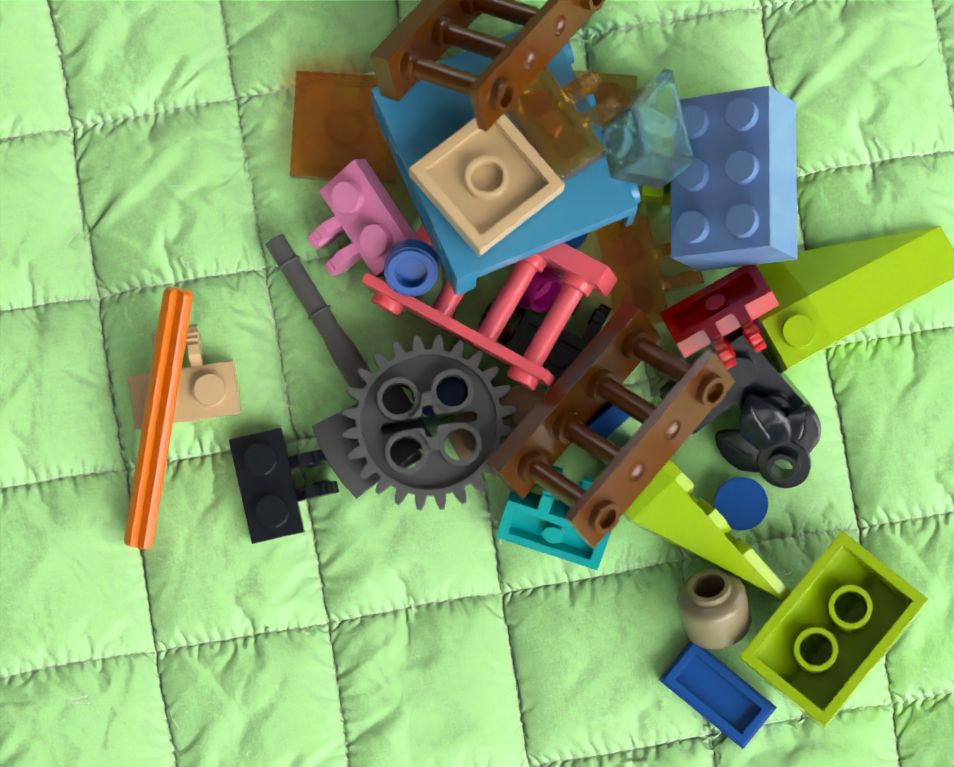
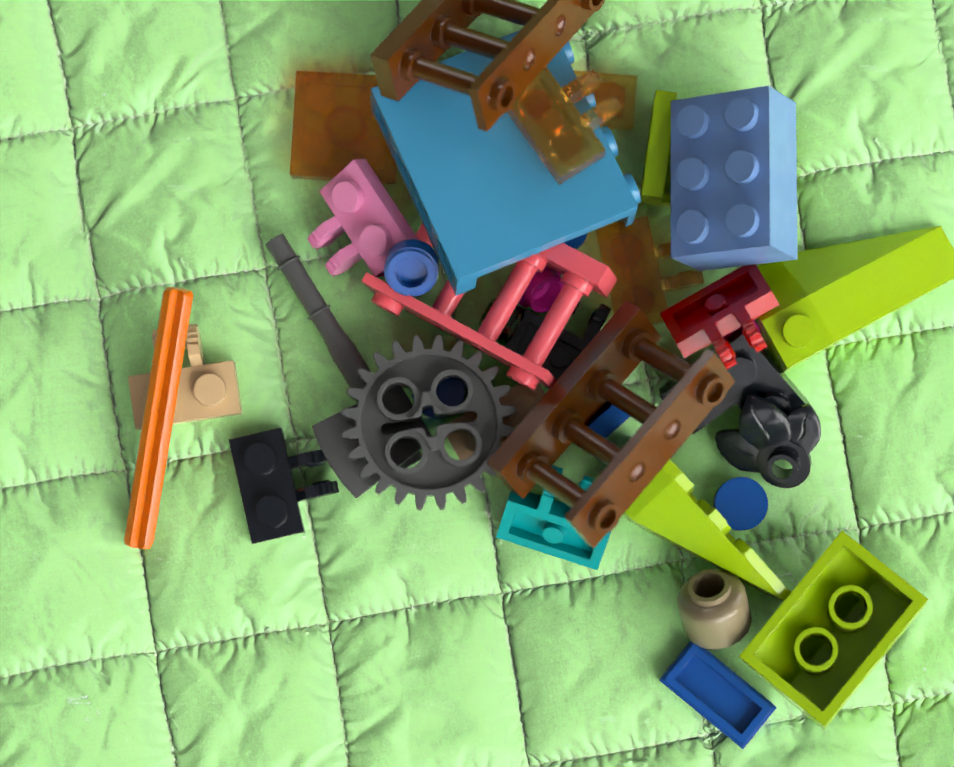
(486, 182): tan plate -> none
(649, 135): clear light blue slope -> none

